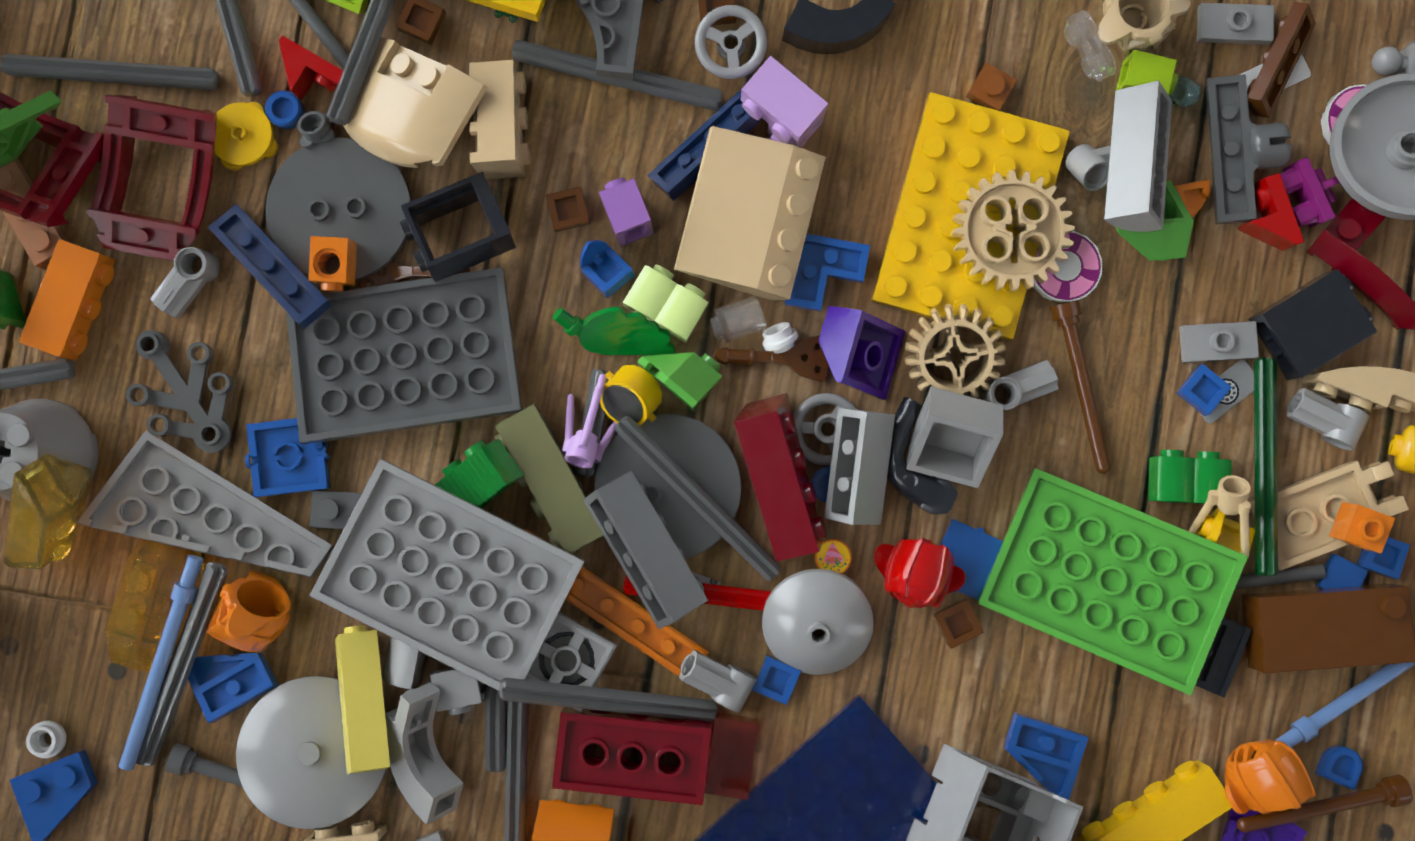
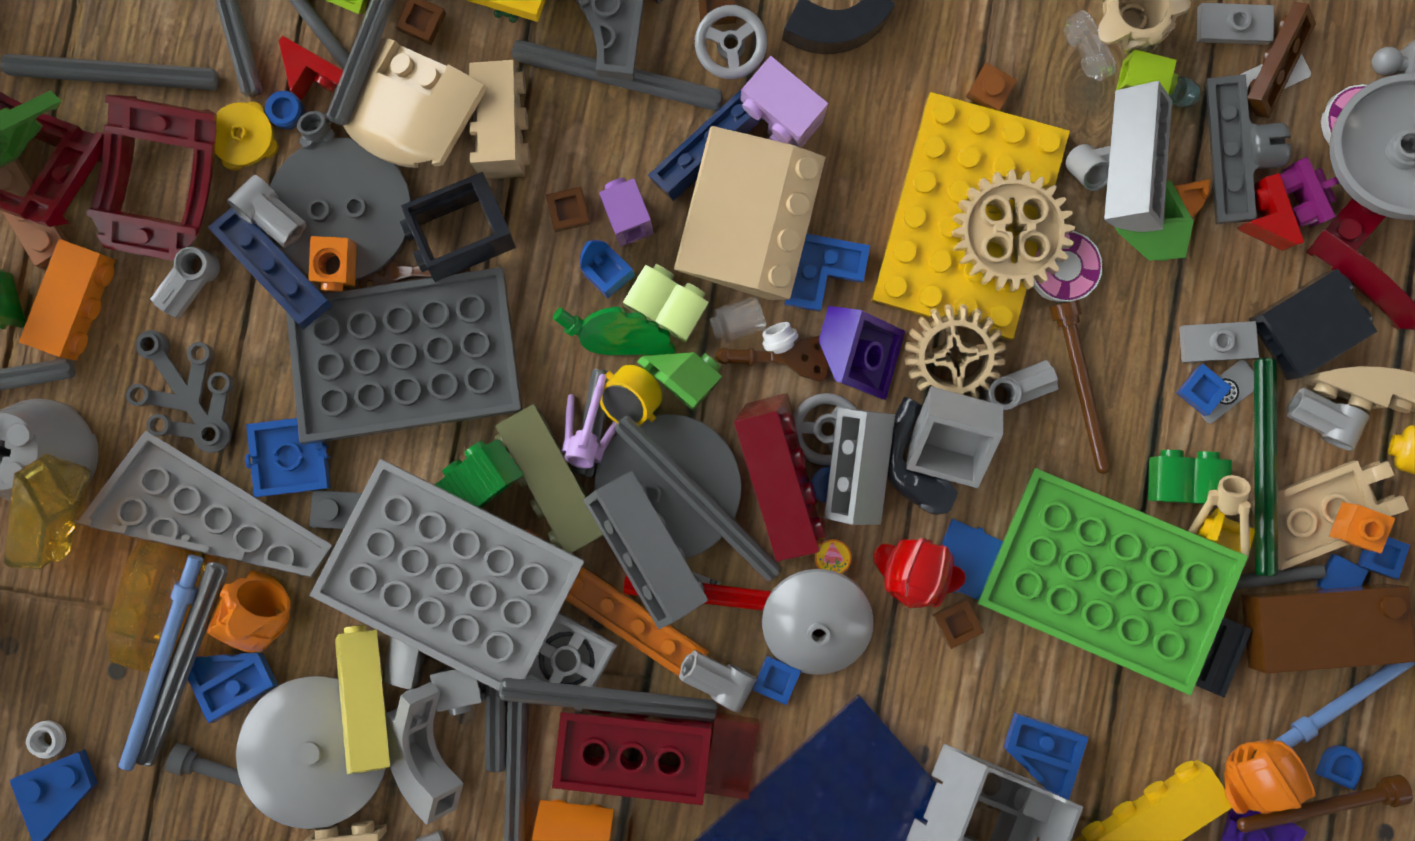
(261, 205): none -> light grey piece

